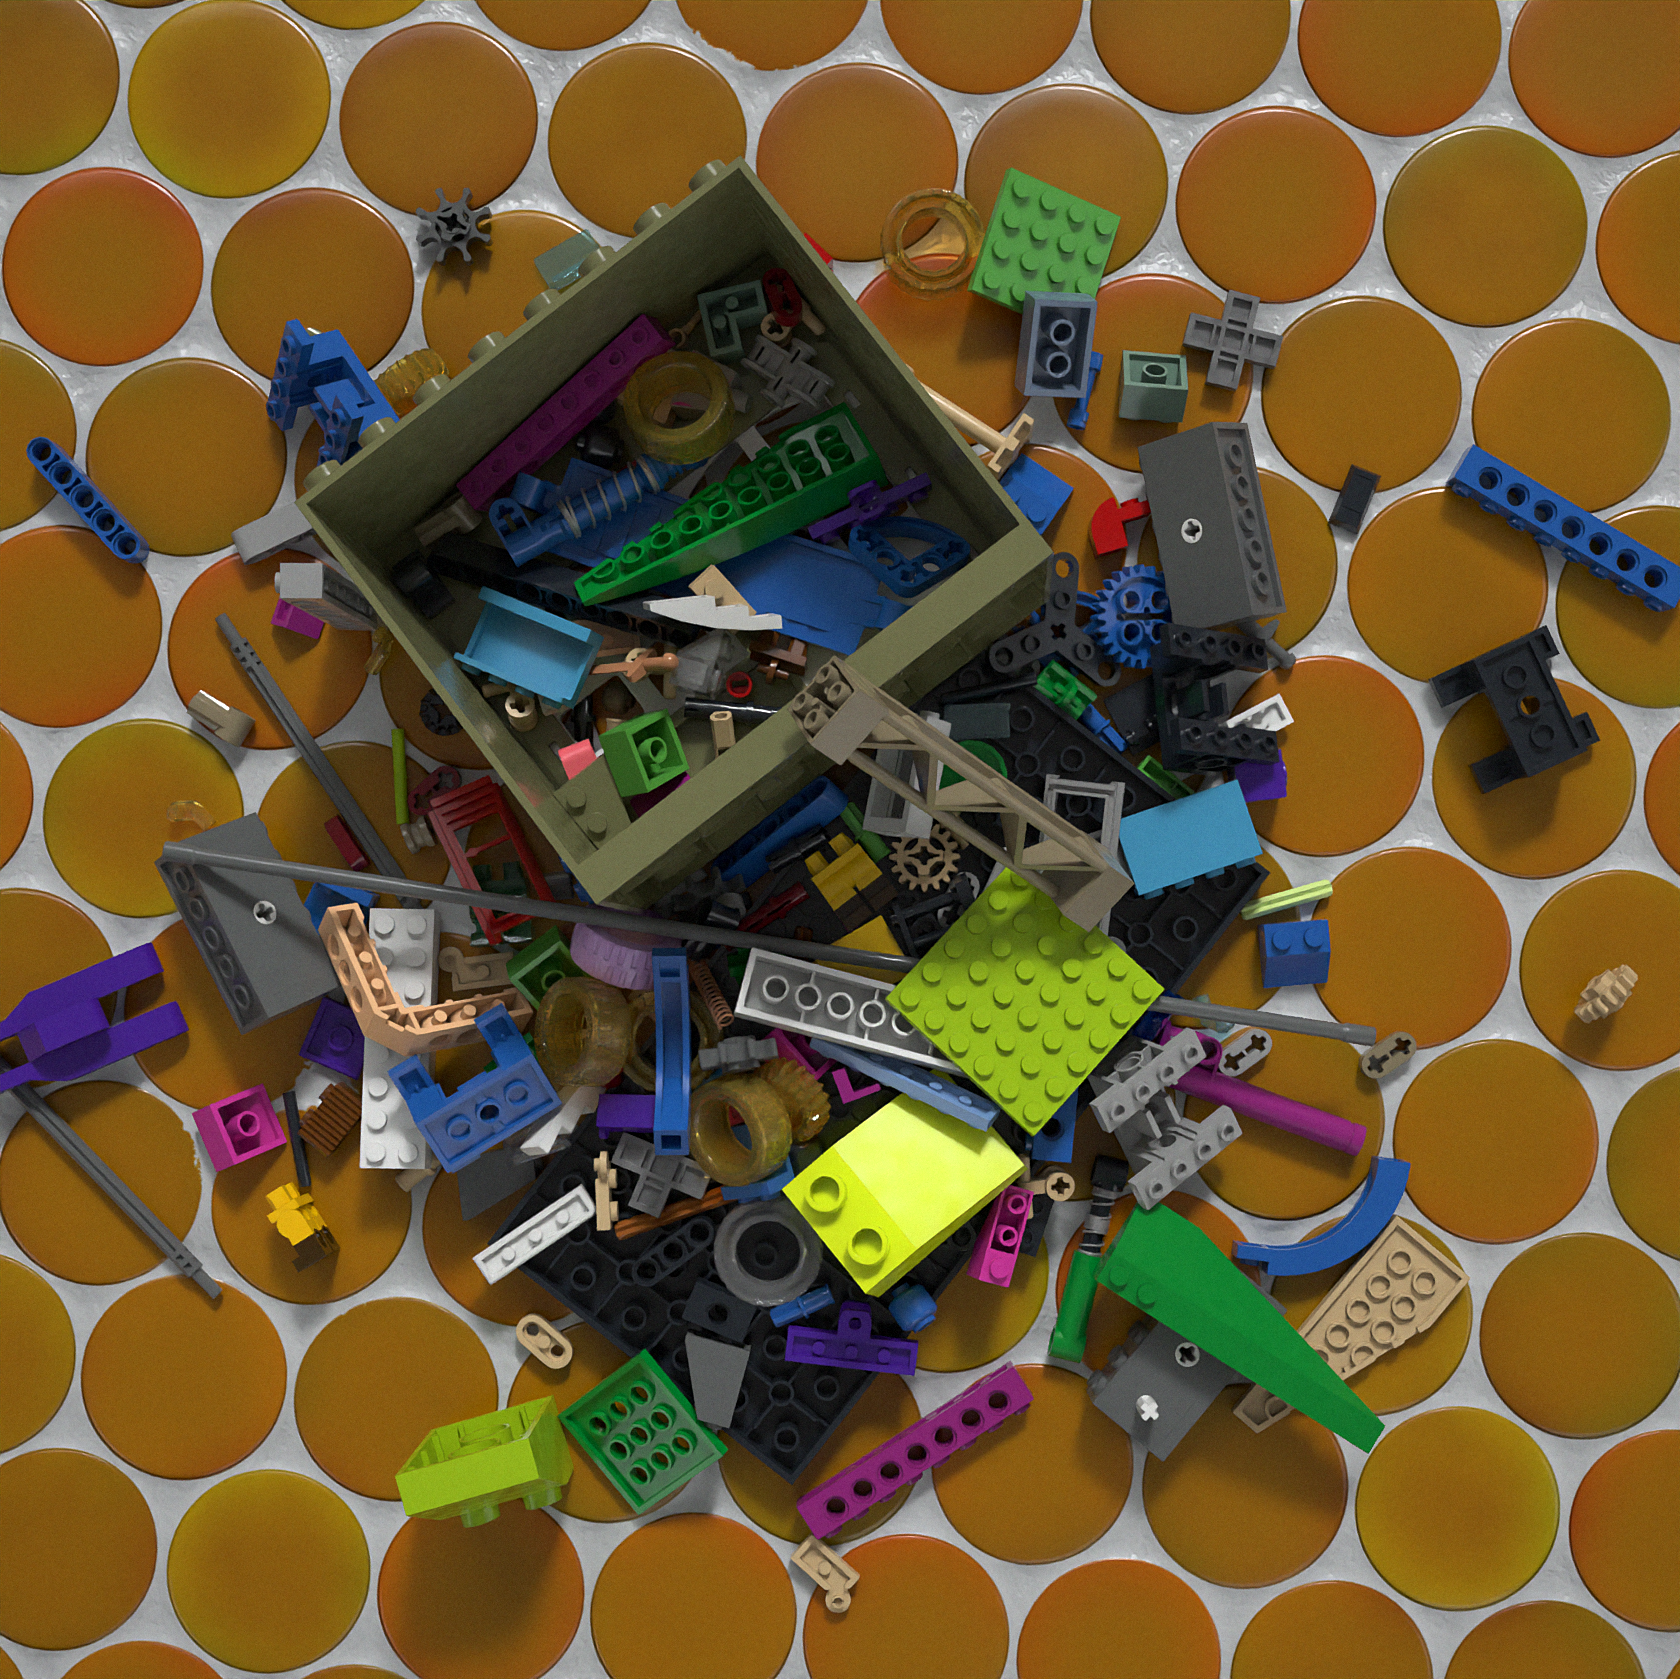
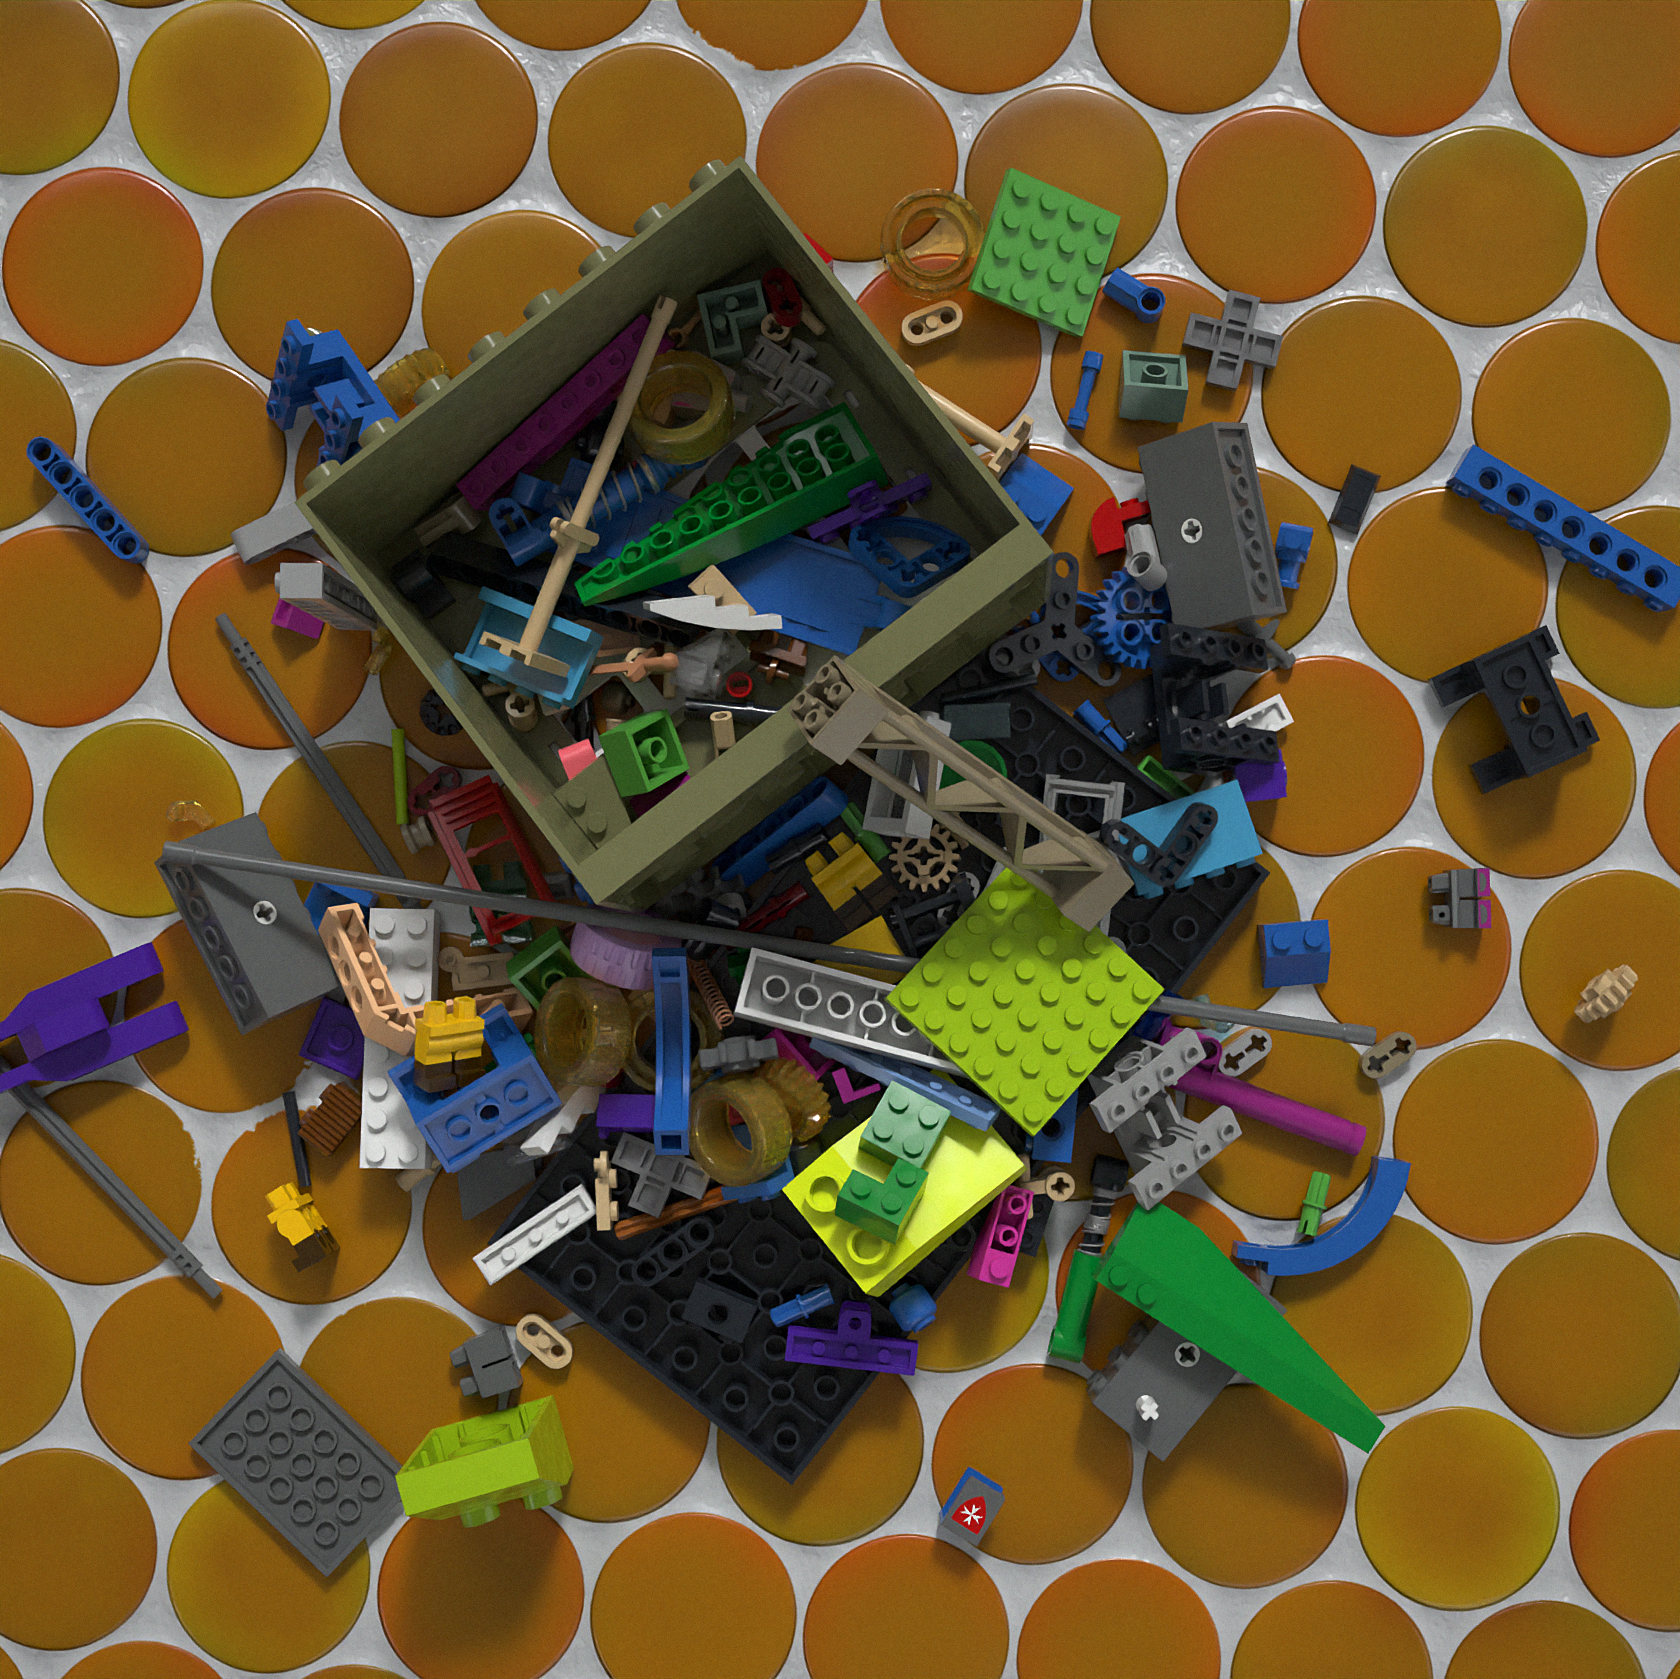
(227, 721): dark tan piece -> none
(239, 1127): dark pink slope -> none
(301, 1462): none -> dark grey plate
(347, 843): dark red beam -> none
(448, 1046): none -> yellow hips
(459, 238): dark grey gear -> none
(480, 1353): none -> dark grey hips
(561, 263): clear light blue panel -> none
(572, 535): none -> tan piece
(642, 1413): green piece -> none
(715, 1376): dark grey slope -> none
(763, 1291): clear tyre -> none
(827, 1570): tan hinge -> none
(880, 1206): none -> green brick
(895, 1450): magenta brick -> none
(904, 1127): none -> brick
(930, 322): none -> tan plate
(972, 1506): none -> piece
(1055, 344): sand blue brick -> none
(1064, 690): green hips -> none
(1131, 294): none -> blue piece
(1144, 558): none -> light grey piece
(1157, 856): none -> black beam
(1287, 899): yellowish green axle -> none
(1292, 550): none -> blue connector
(1314, 1203): none -> bright green axle
(1376, 1305): tan wing -> none
(1458, 884): none -> dark grey hips

